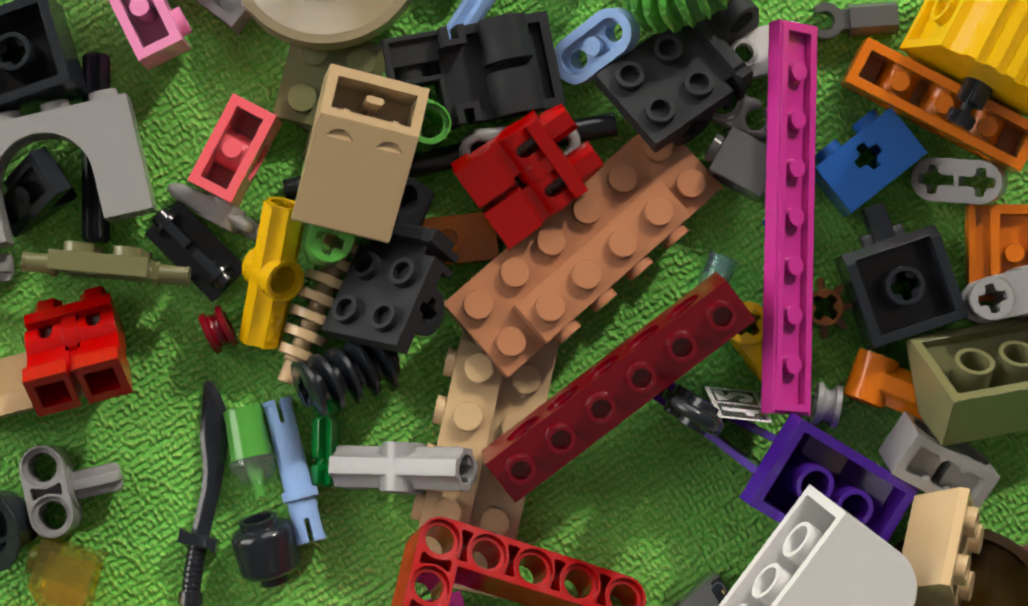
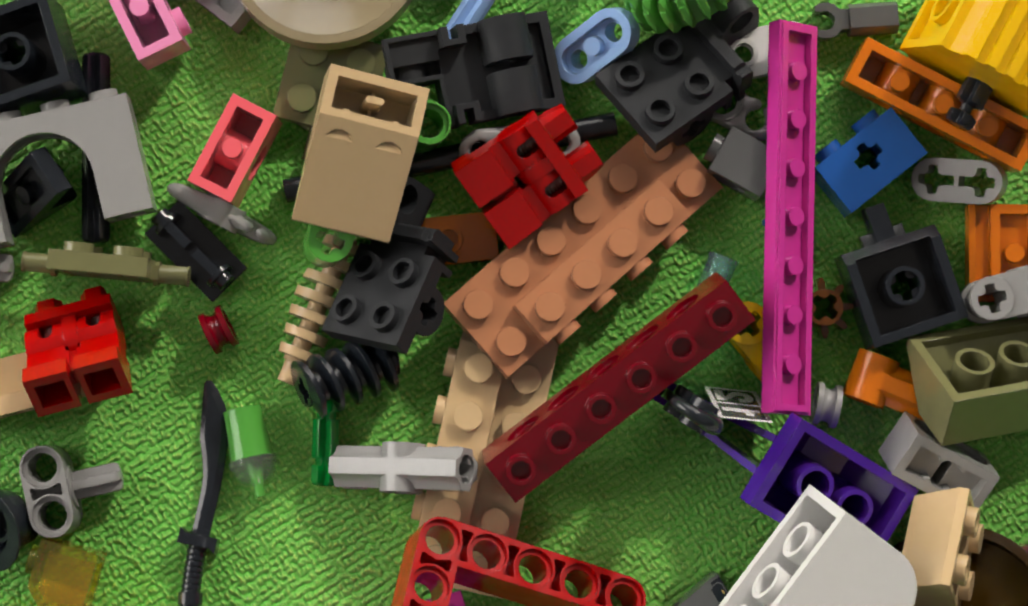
(266, 549): black head -> none
(271, 275): yellow piece -> none
(293, 470): light blue pin -> none

